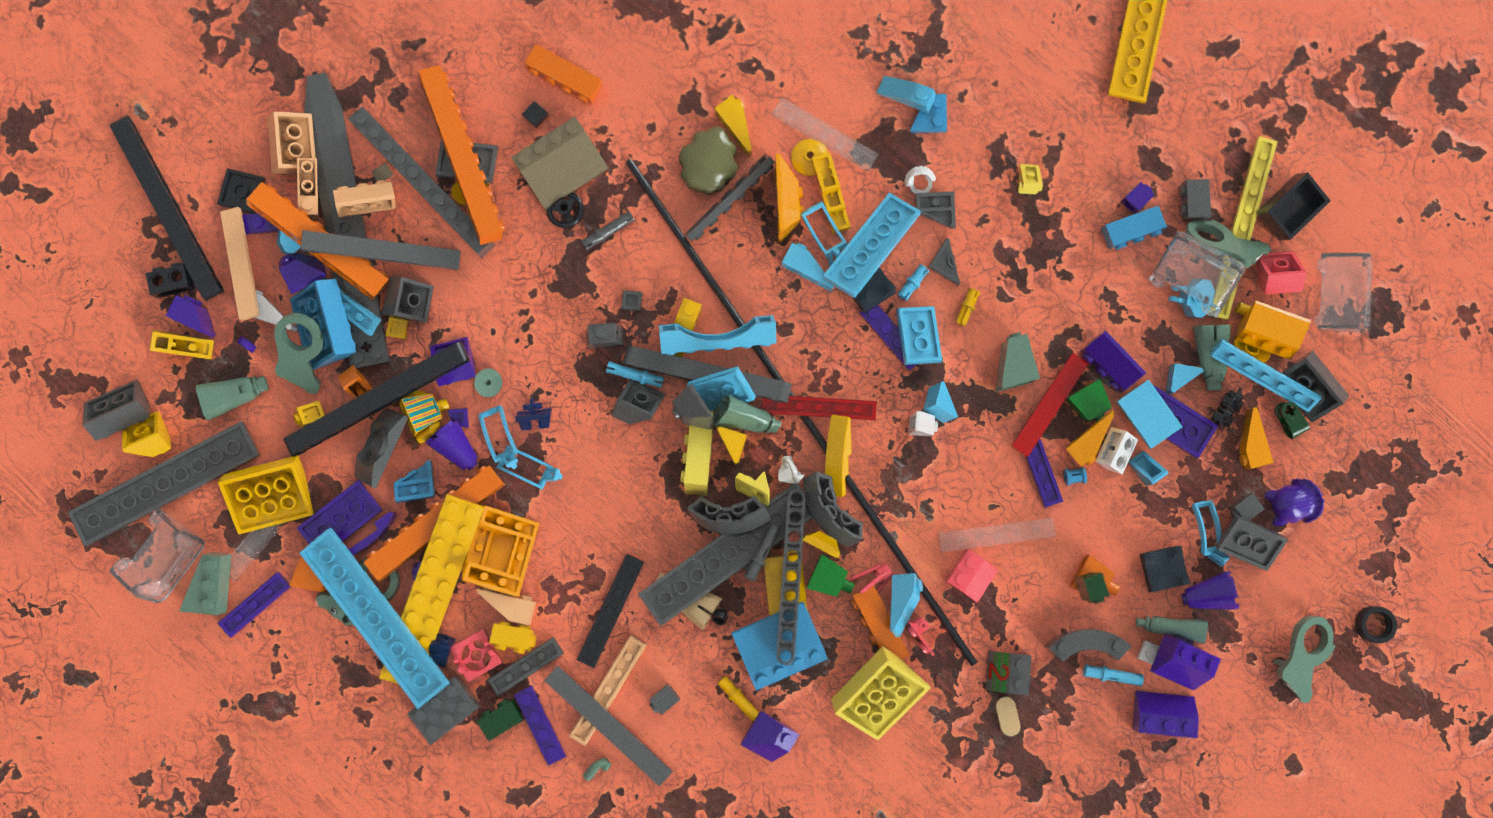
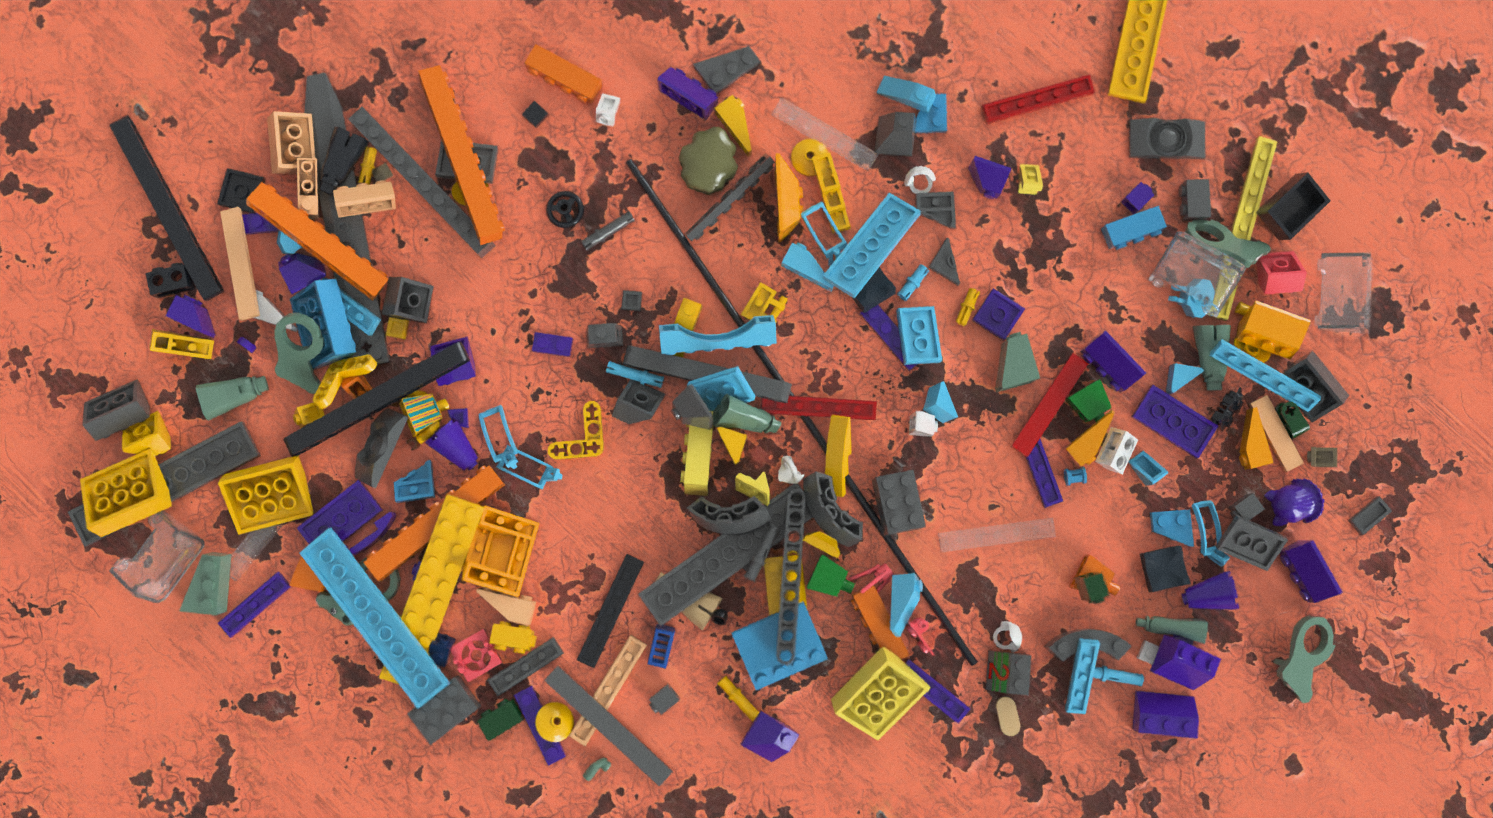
(124, 493): none -> yellow slope
(337, 372): none -> yellow beam
(340, 158): none -> black piece
(367, 165): none -> yellow axle
(380, 250): dark grey tile -> none
(488, 382): sand green piece -> none
(533, 412): clear blue hips -> none
(546, 726): none -> yellow dish
(552, 344): none -> dark purple plate
(560, 162): dark tan slope -> none
(589, 438): none -> yellow beam
(607, 109): none -> white bracket
(664, 630): none -> blue slope
(687, 92): none -> dark purple slope
(727, 68): none -> dark grey wing
(761, 300): none -> yellow plate
(896, 134): none -> dark grey slope
(898, 502): none -> dark grey brick
(940, 696): none -> dark purple plate
(971, 575): coral slope -> none
(988, 176): none -> dark purple slope
(998, 314): none -> dark purple tile
(1015, 635): none -> white piece
(1038, 99): none -> red tile
(1082, 676): none -> medium azure tile
(1149, 414): medium azure tile -> none
(1167, 138): none -> dark grey slope
(1173, 525): none -> dark azure wing
(1277, 434): none -> light nougat tile
(1309, 571): none -> dark purple slope
(1322, 457): none -> dark tan bracket
(1370, 515): none -> dark grey tile
(1391, 624): black tyre -> none

